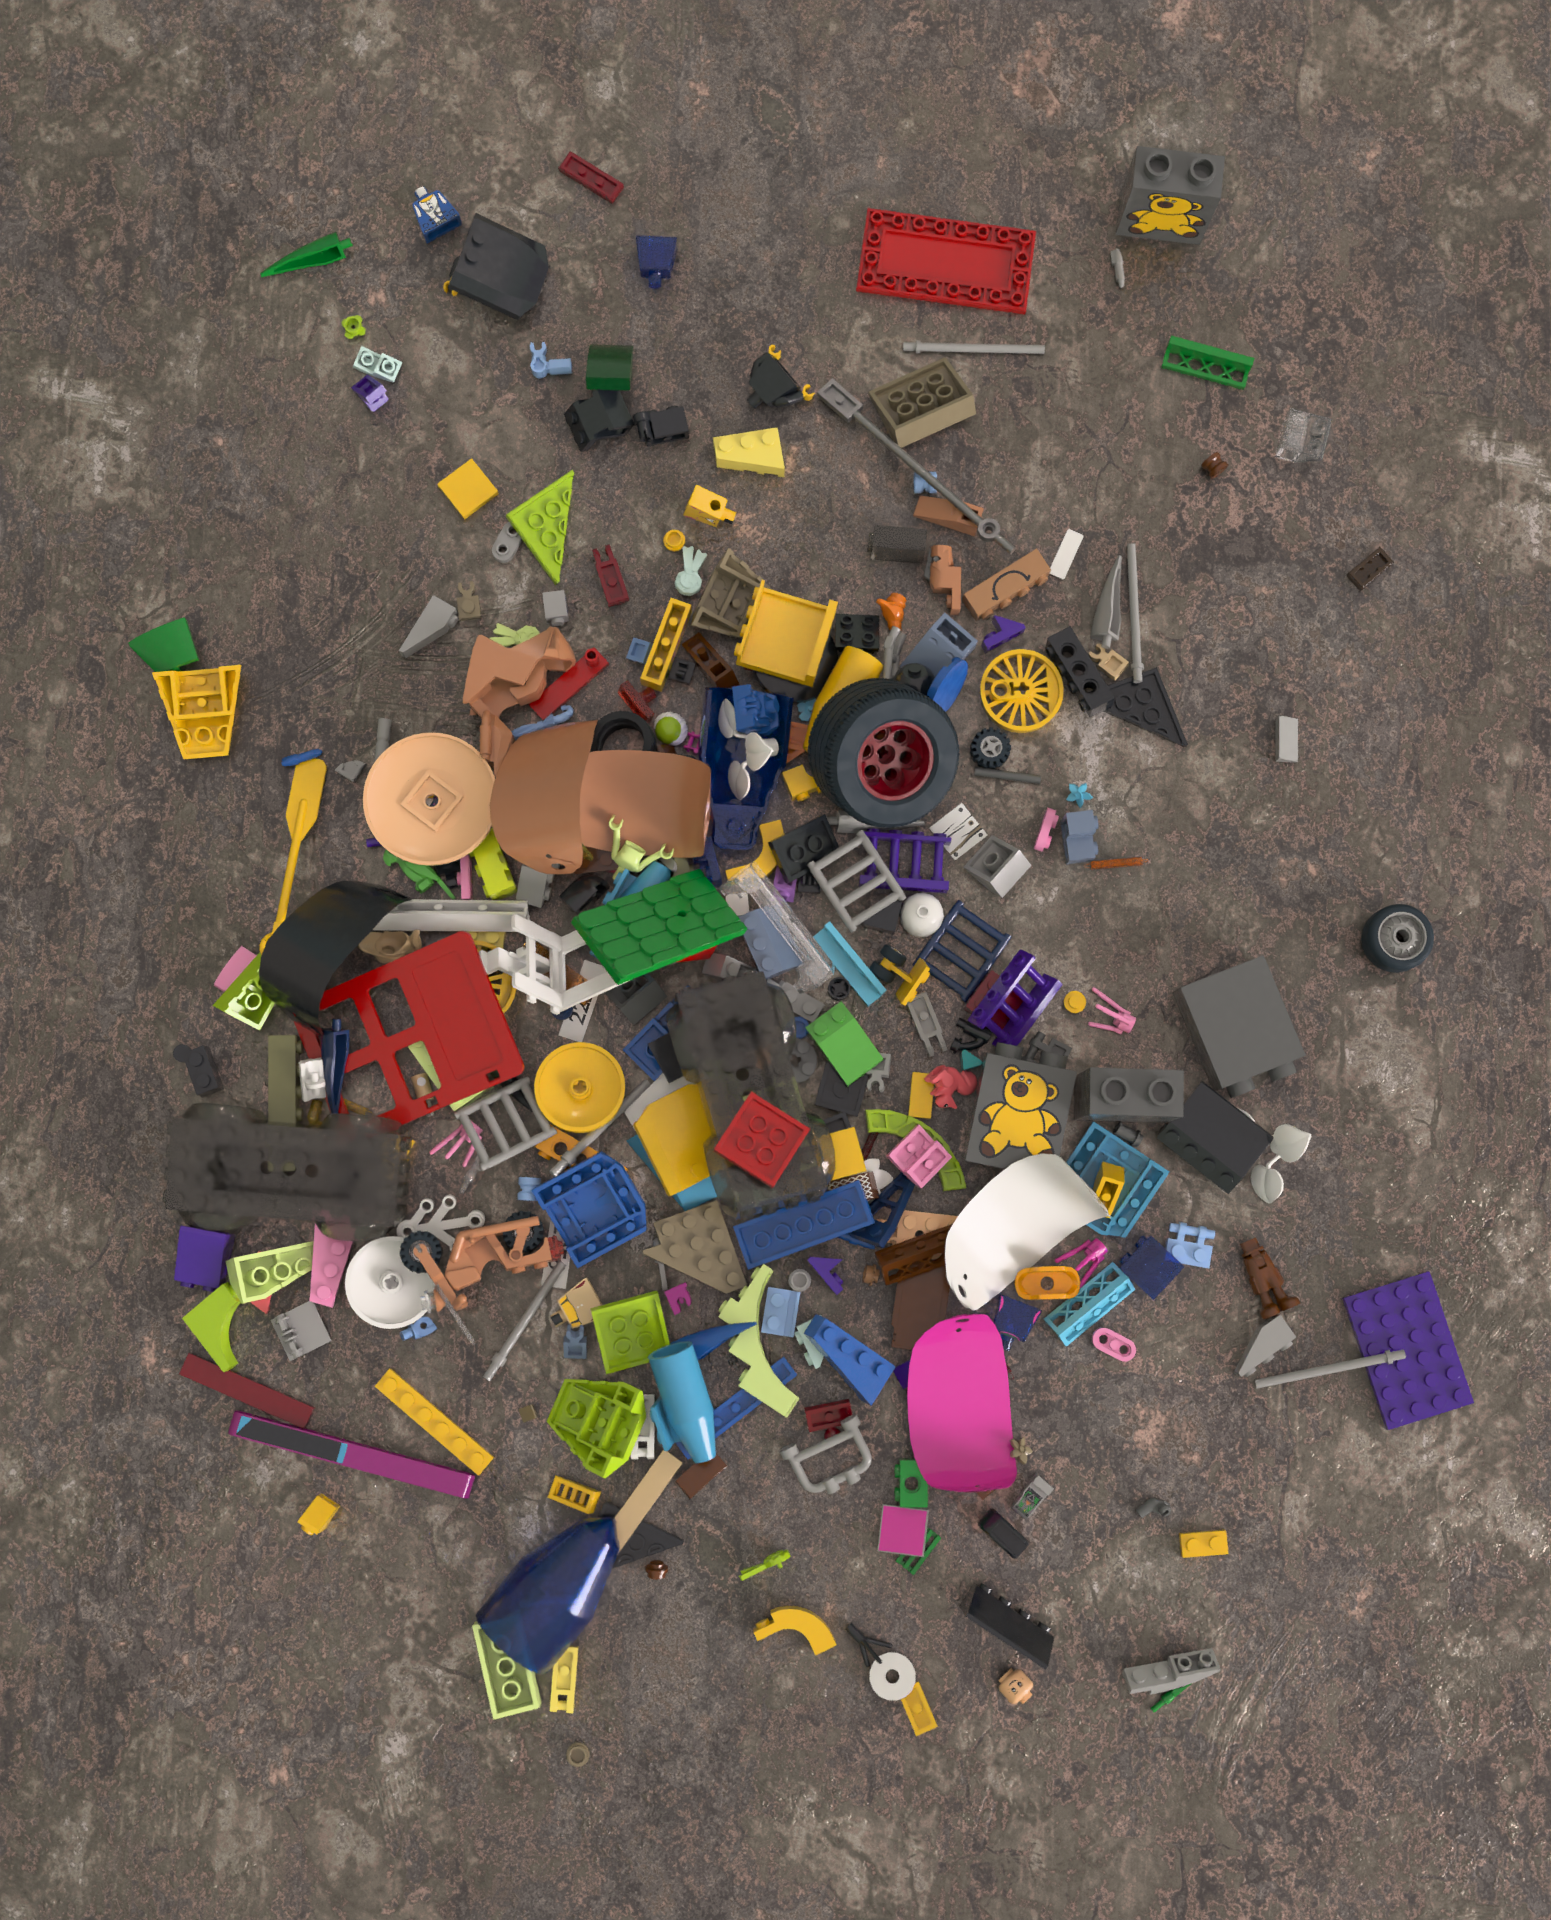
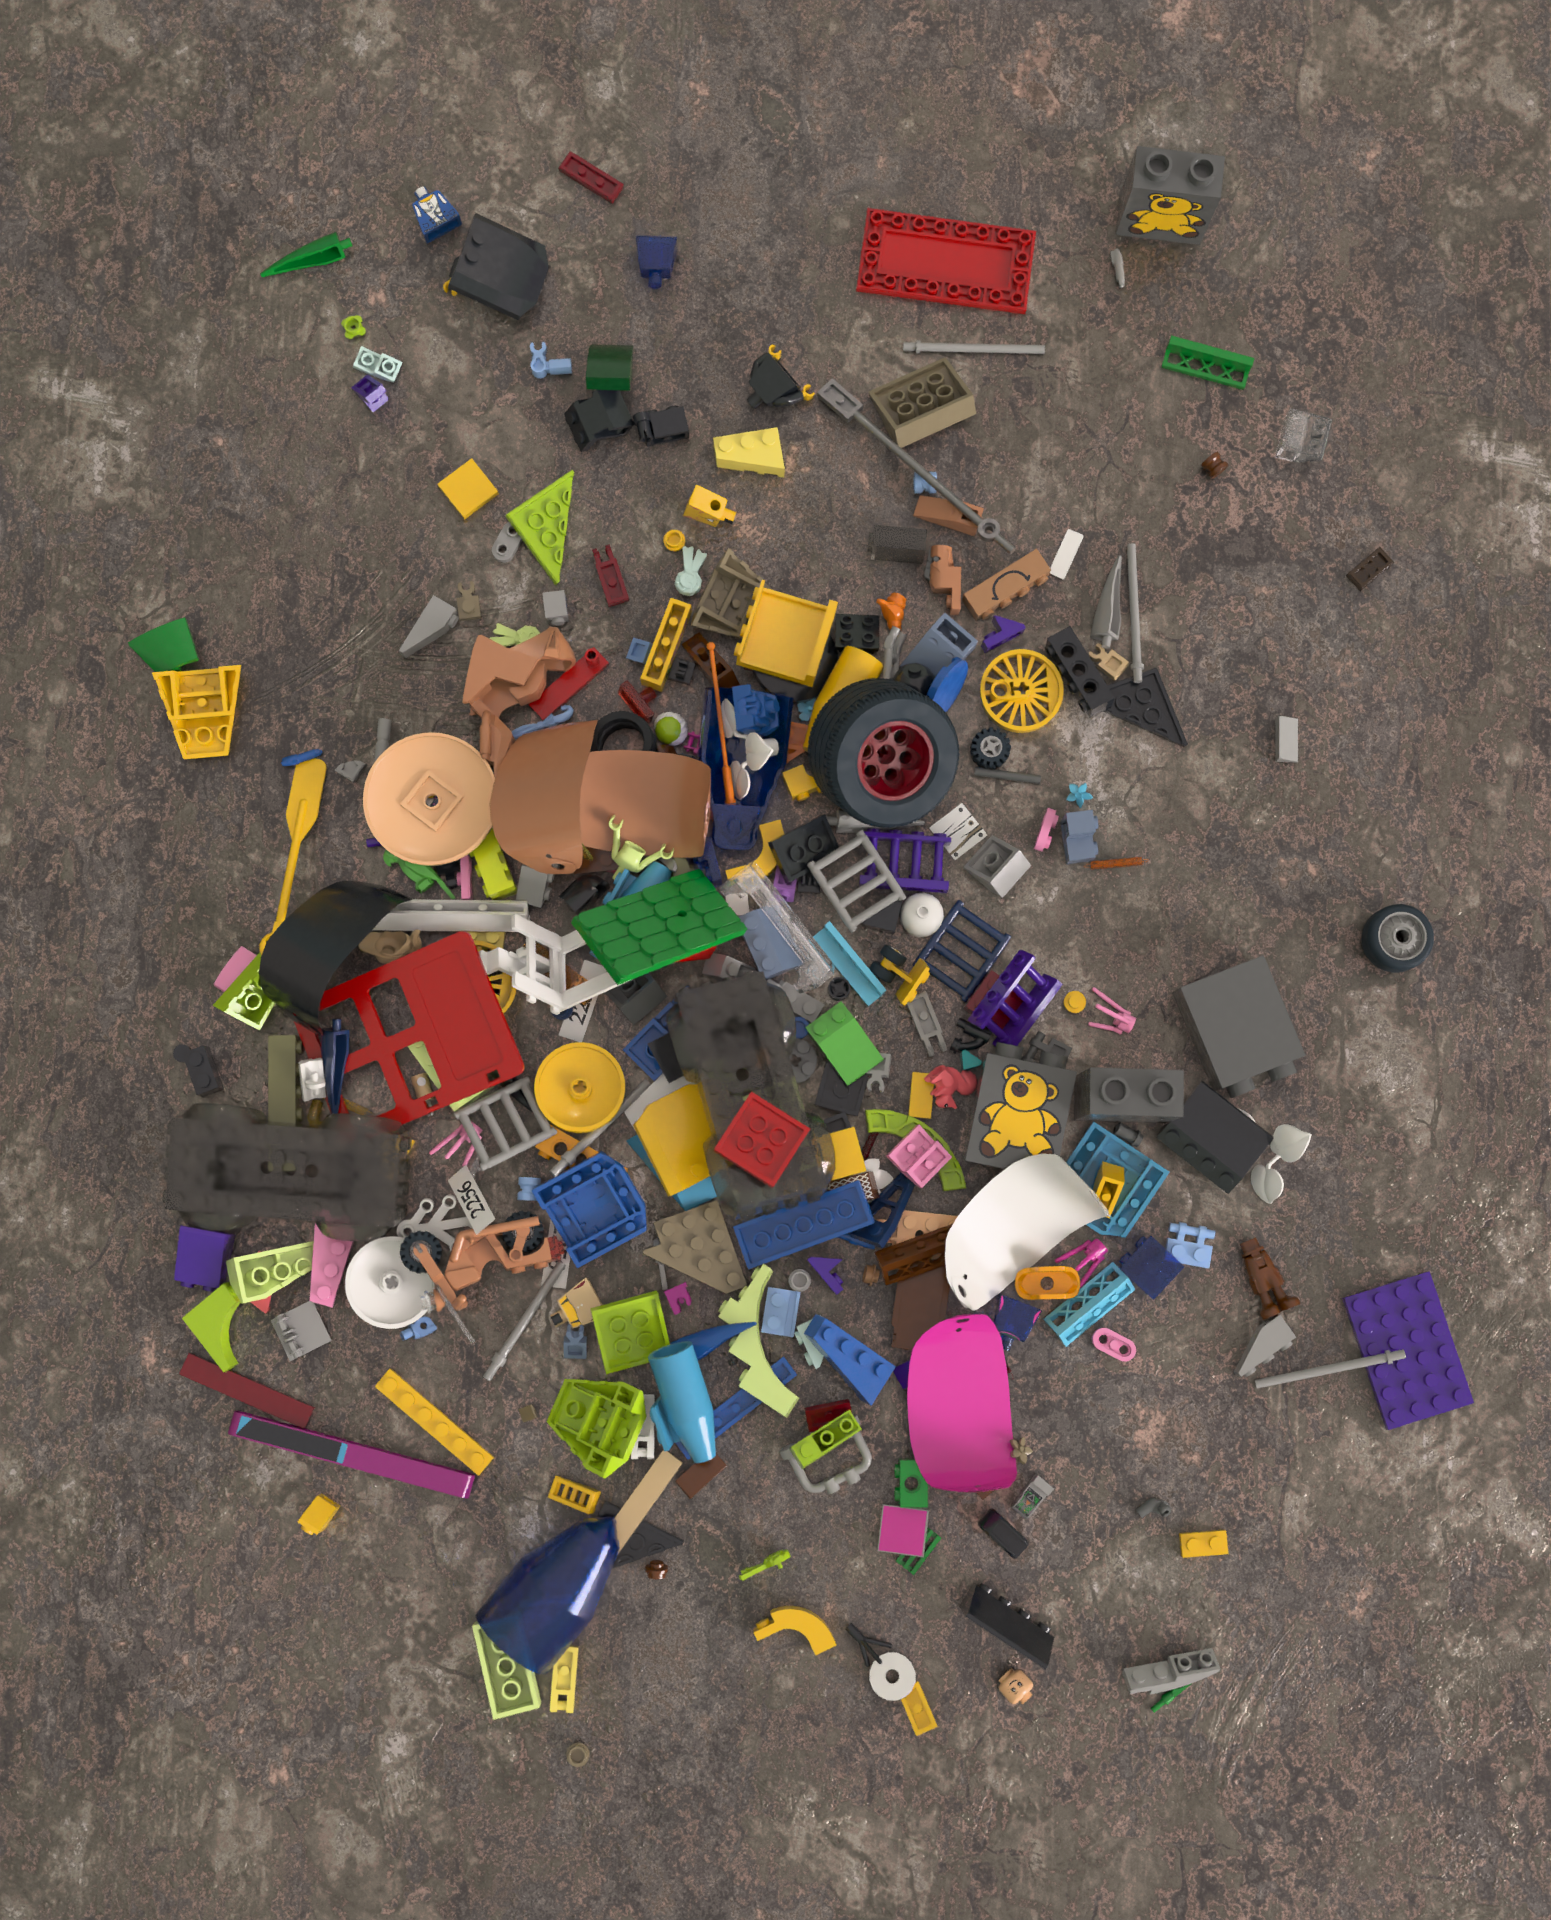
(471, 1199): none -> white sticker
(726, 770): none -> orange piece
(825, 1439): none -> lime slope

